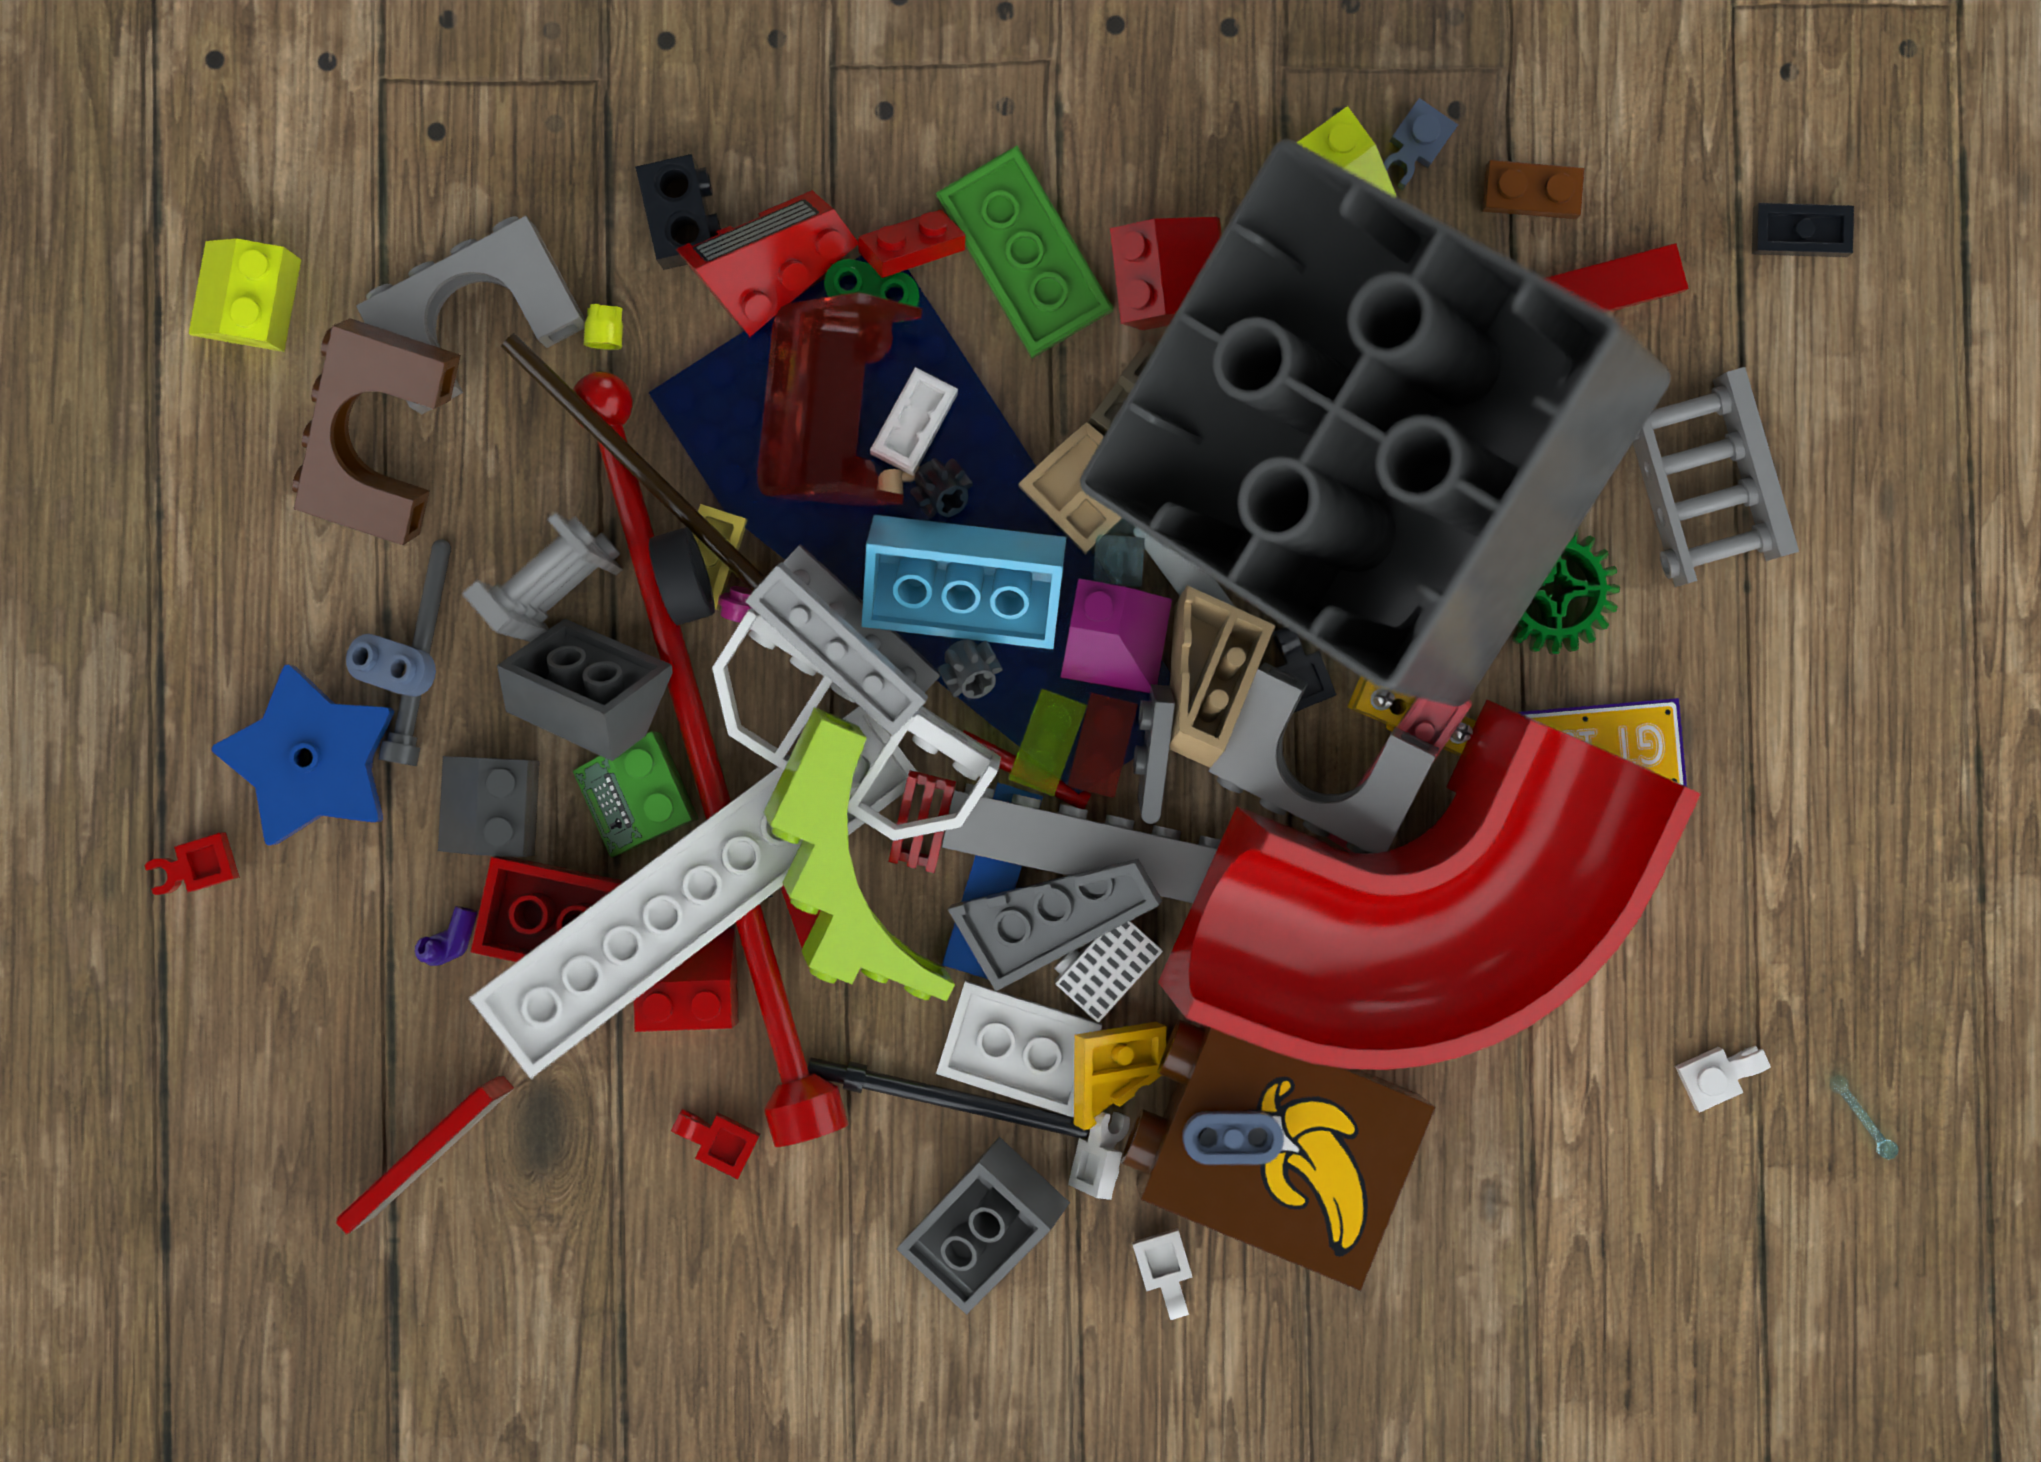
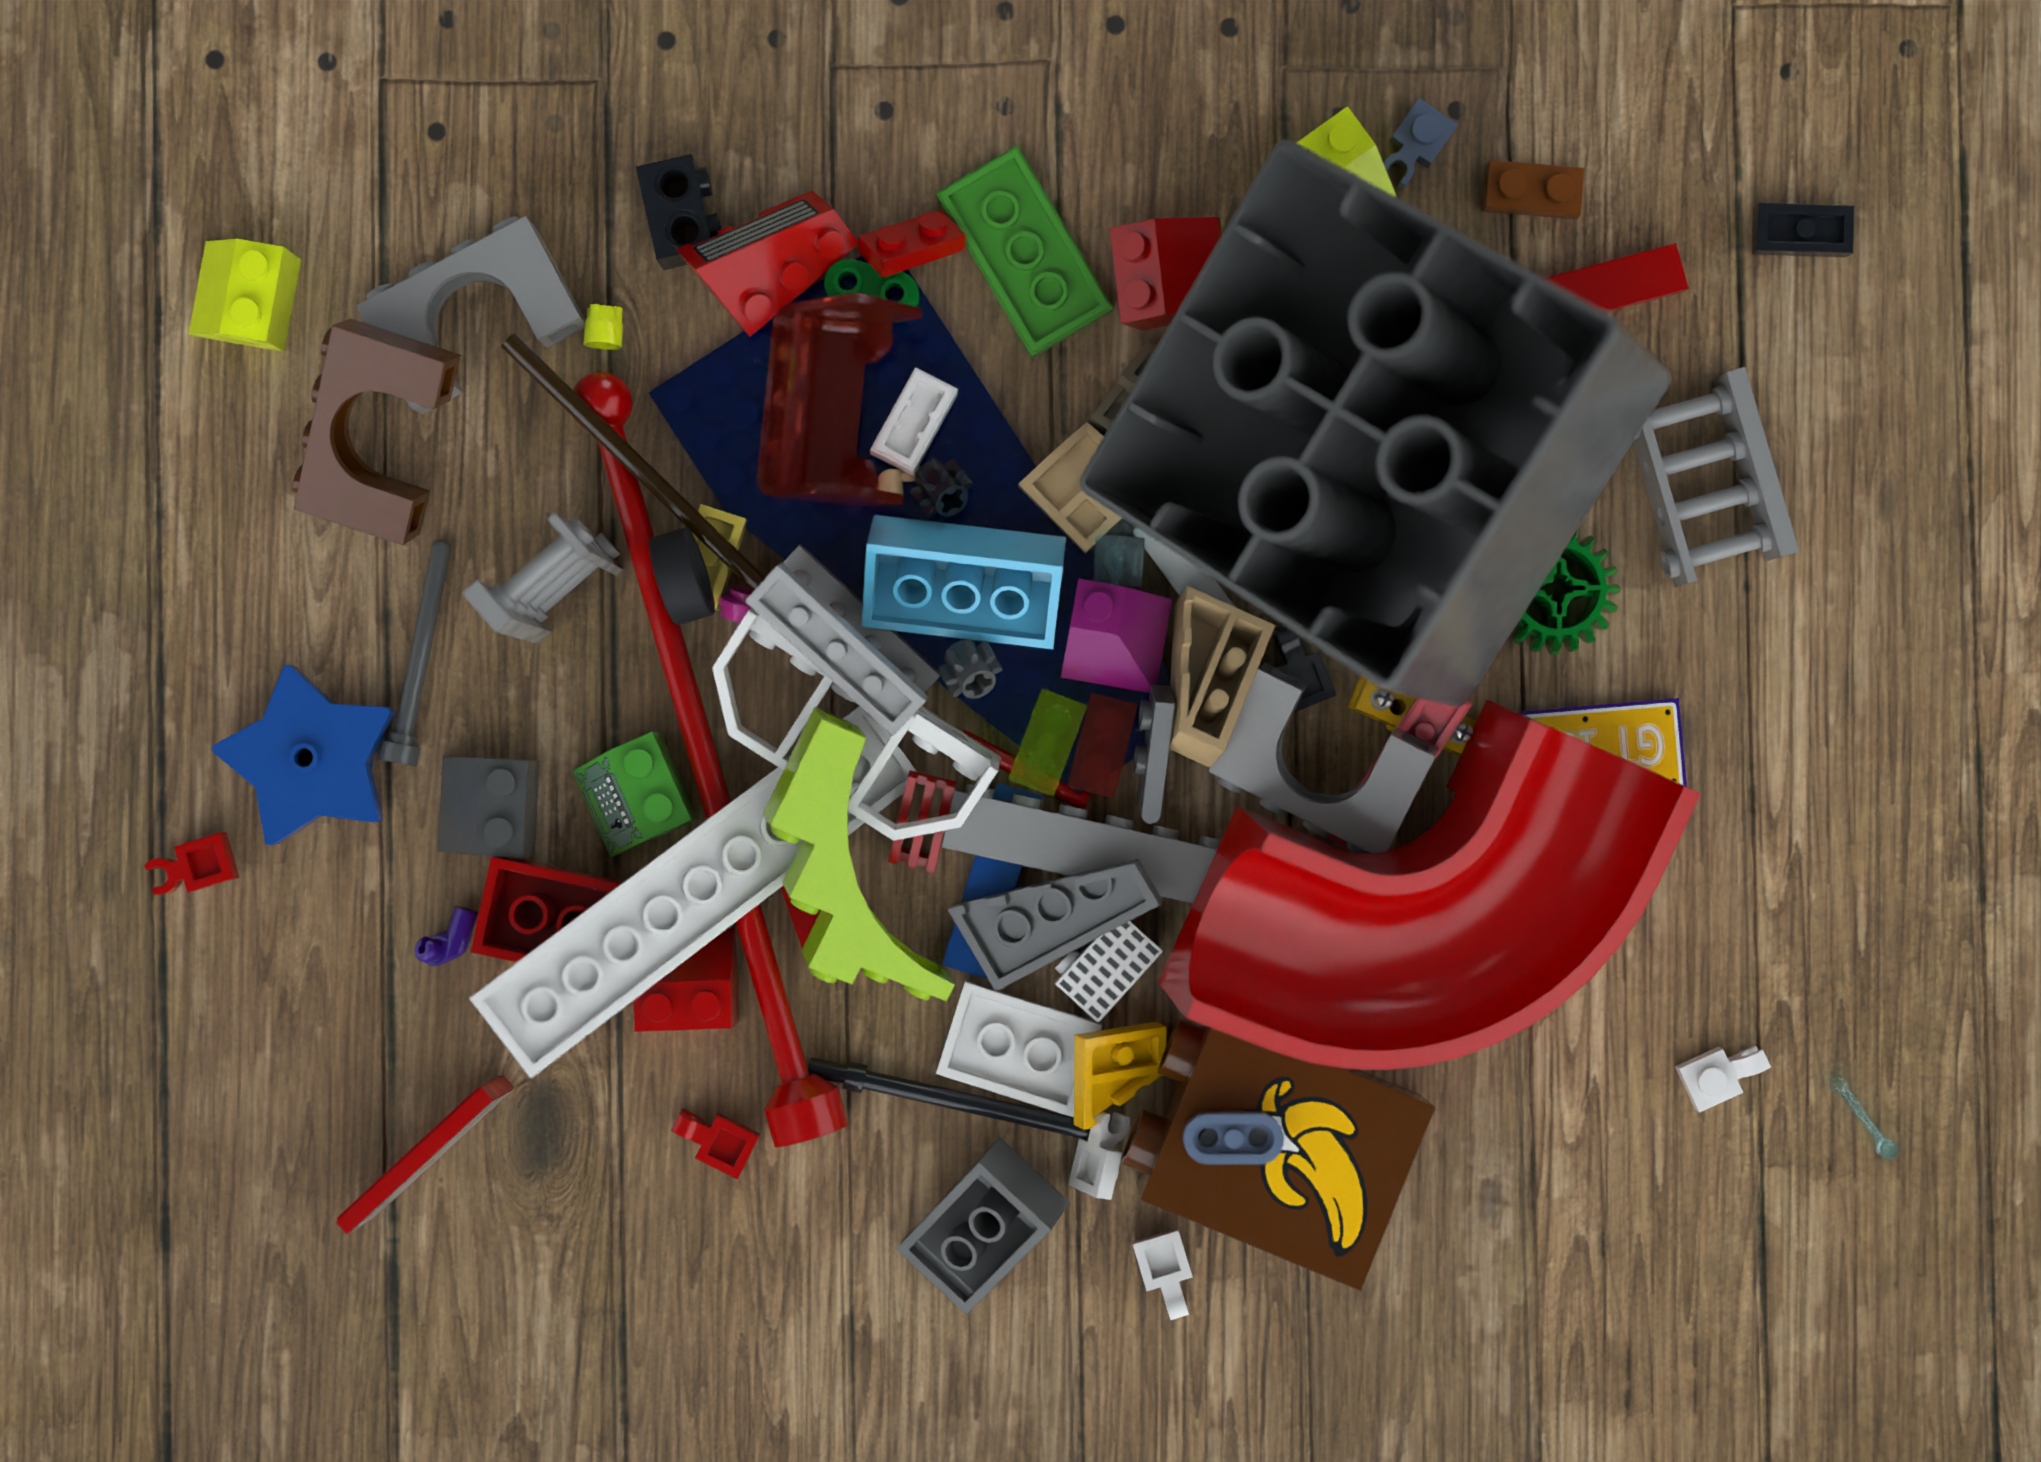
(387, 663): sand blue plate -> none
(584, 688): dark grey slope -> none

